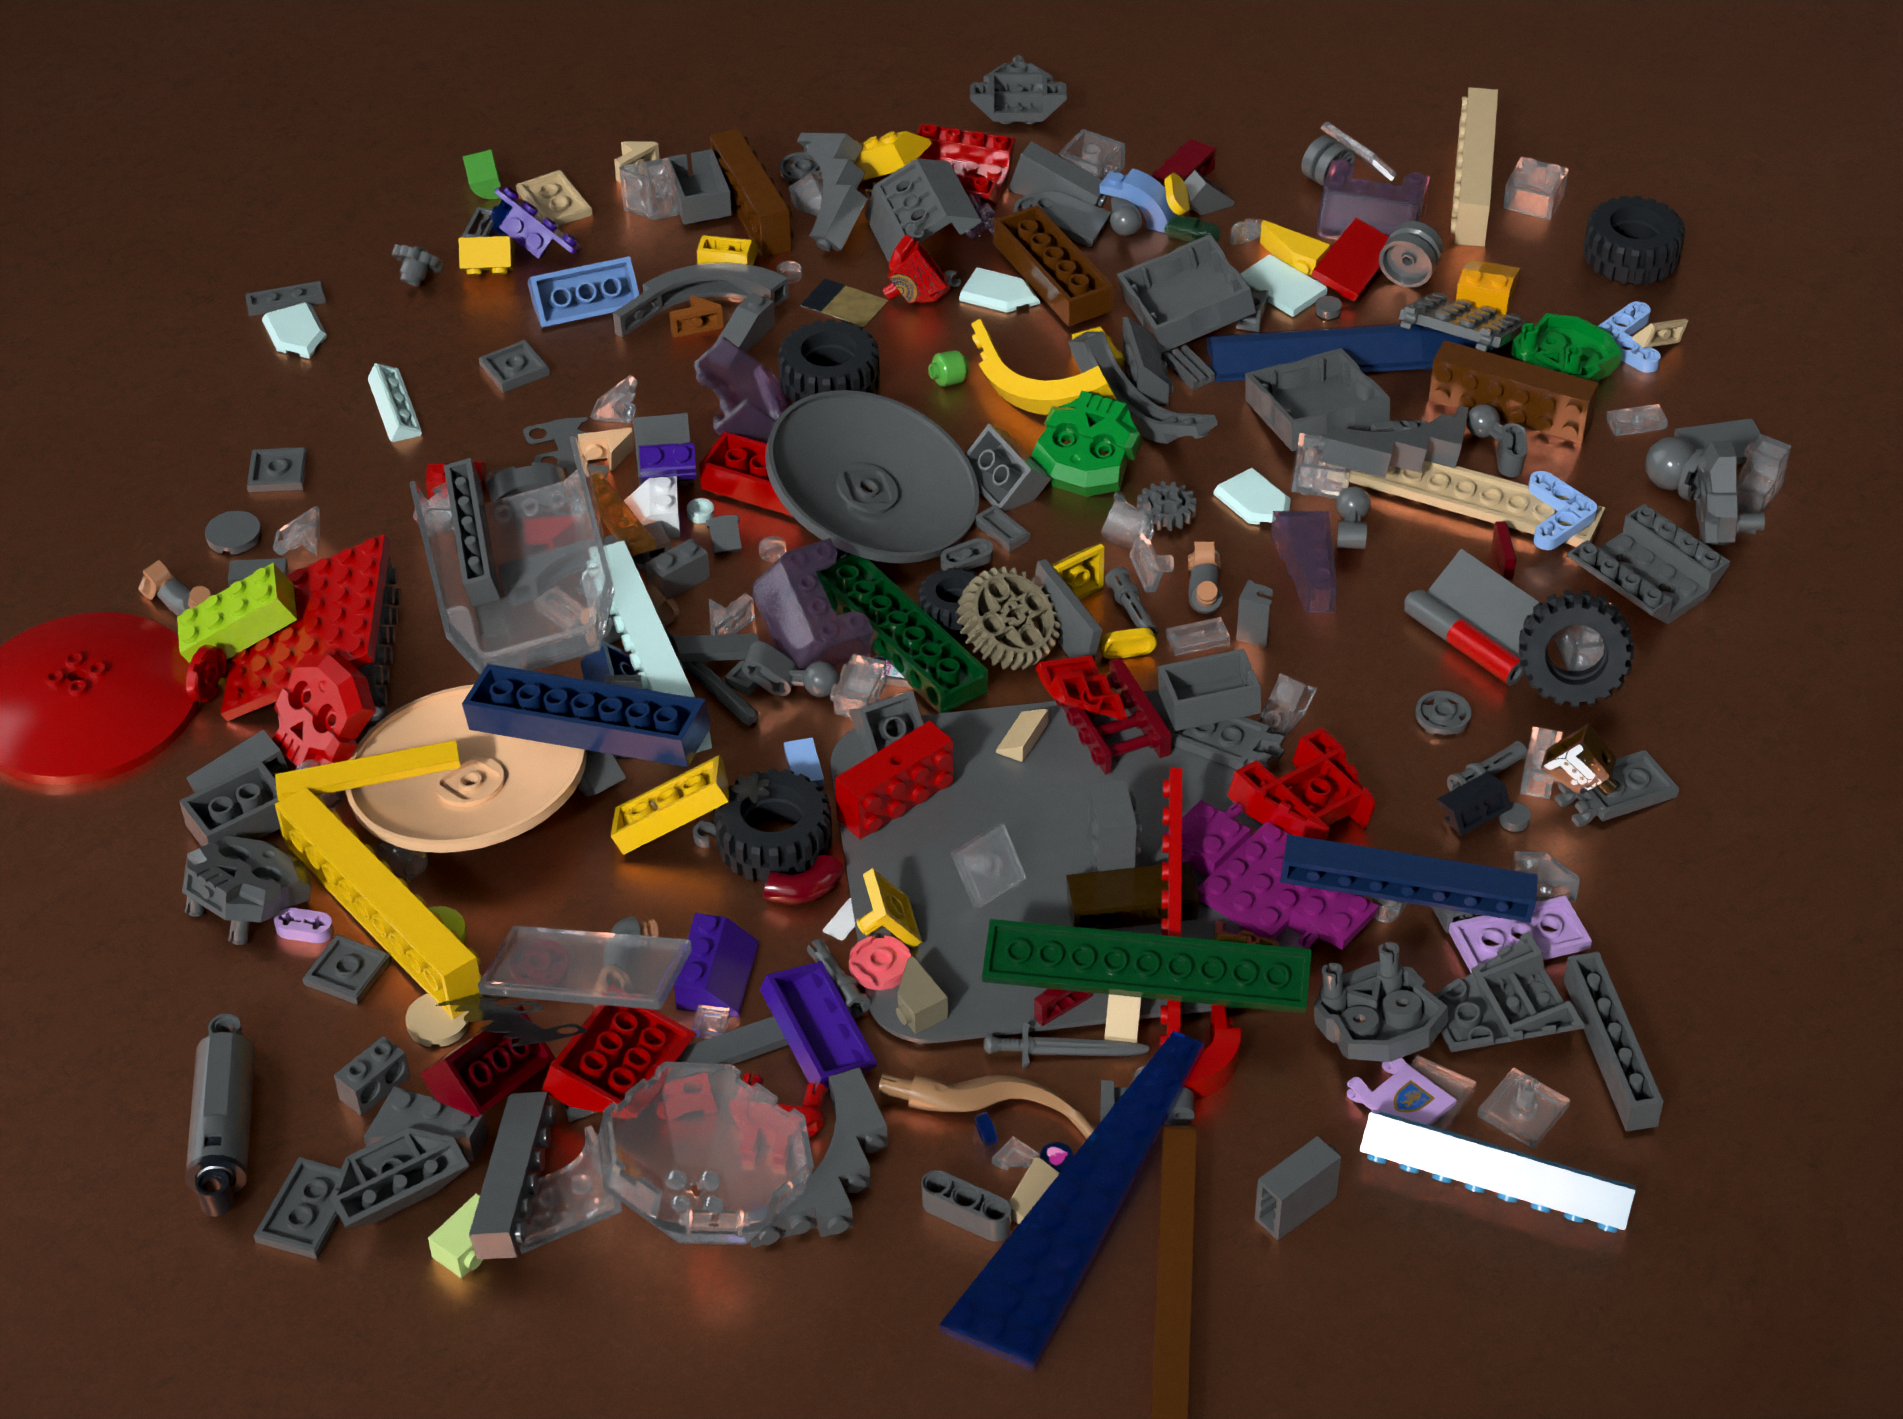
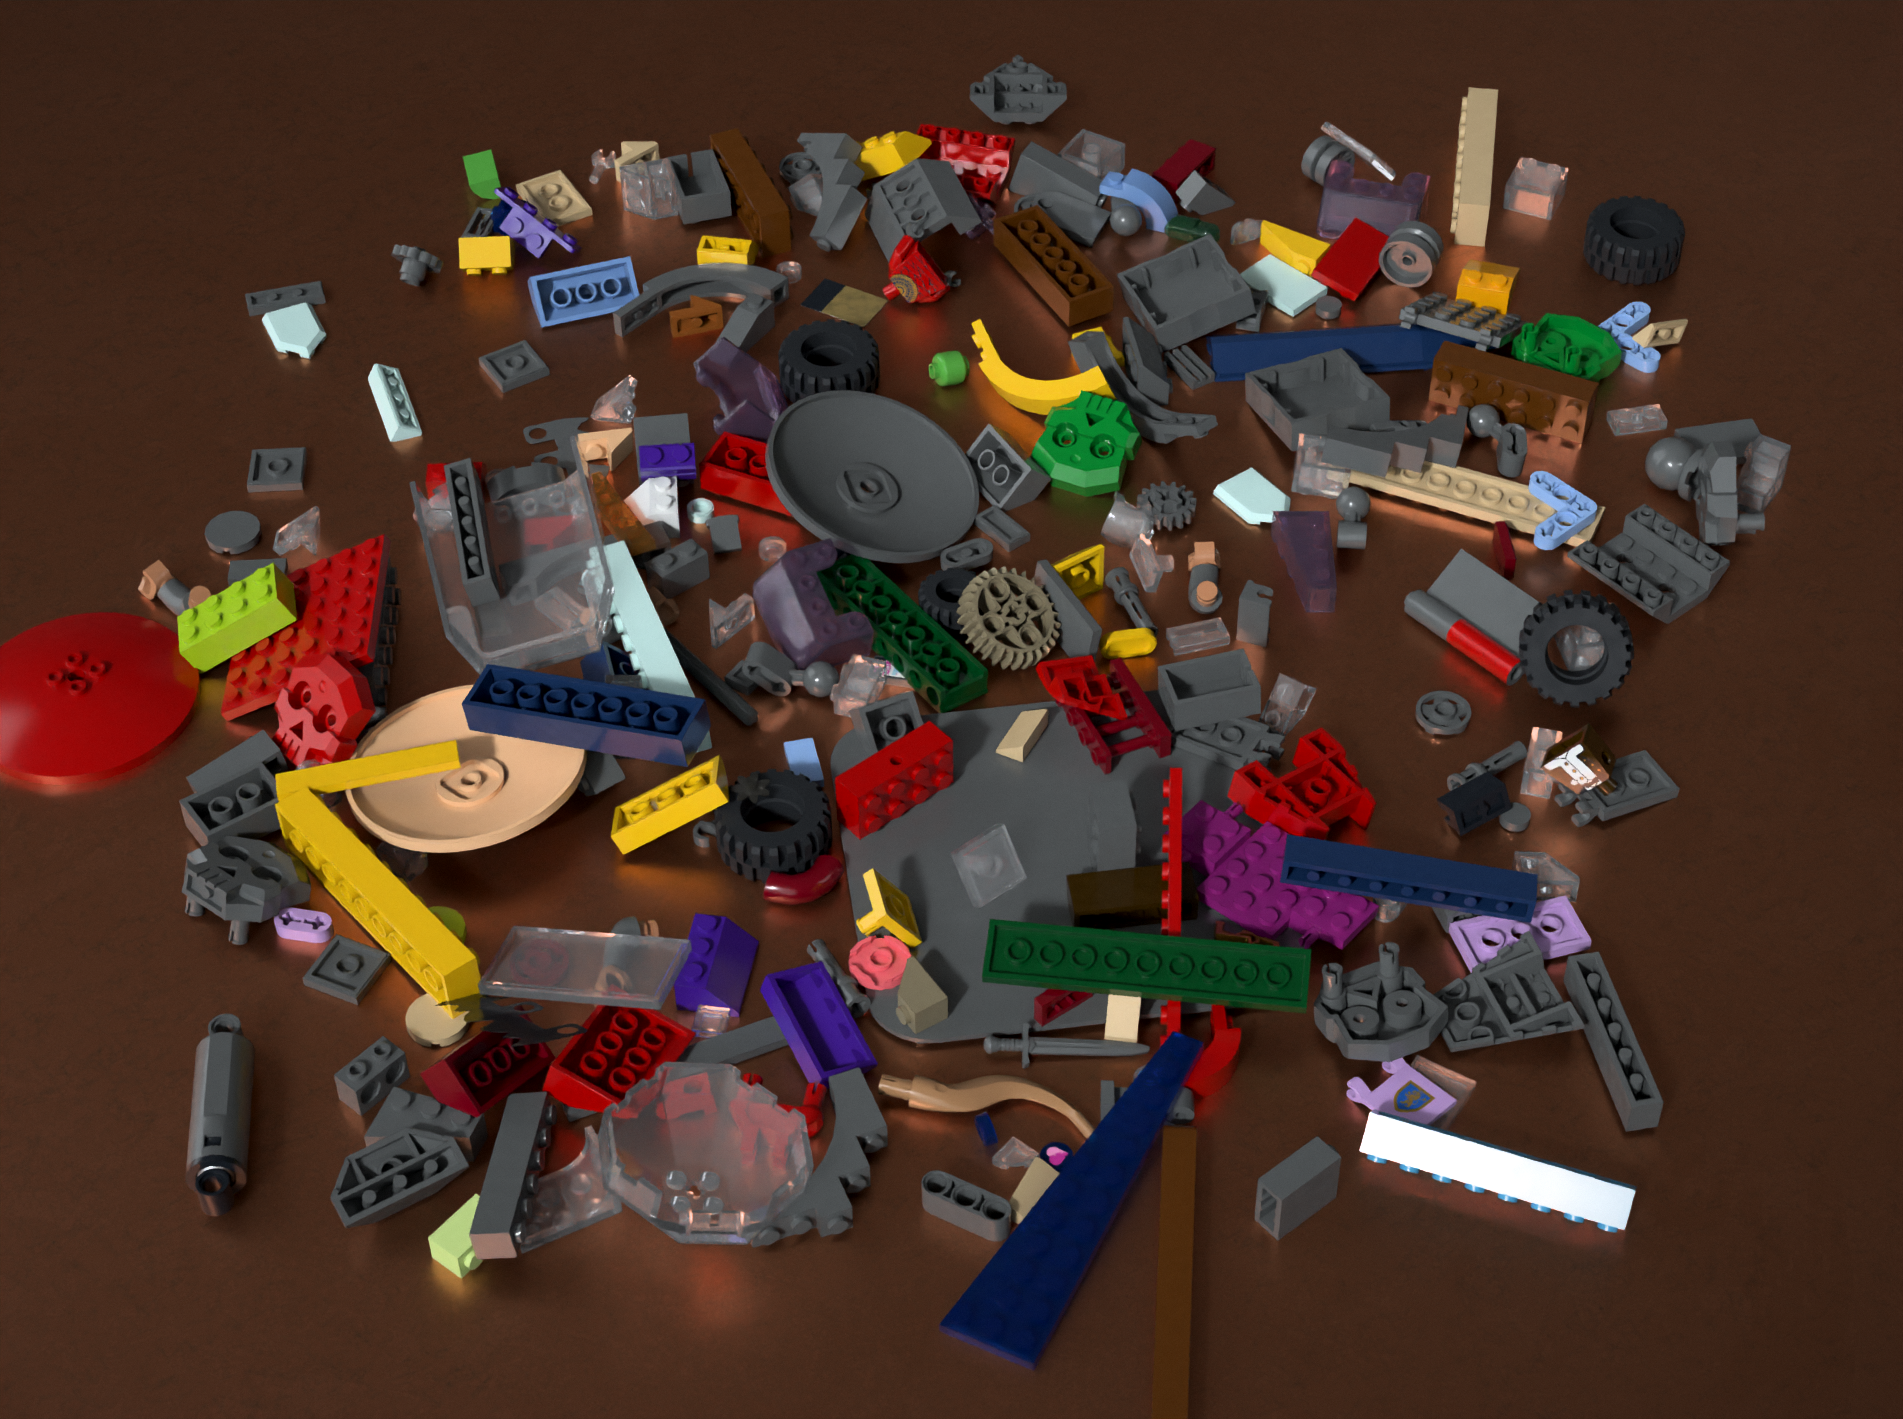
(204, 673): red tile -> none
(302, 1210): dark grey tile -> none
(600, 164): none -> clear bar
(713, 647): dark grey tile -> none
(842, 922): white sticker -> none
(997, 291): light aqua tile -> none
(1176, 194): yellow tile -> none
(1523, 1107): clear tile -> none

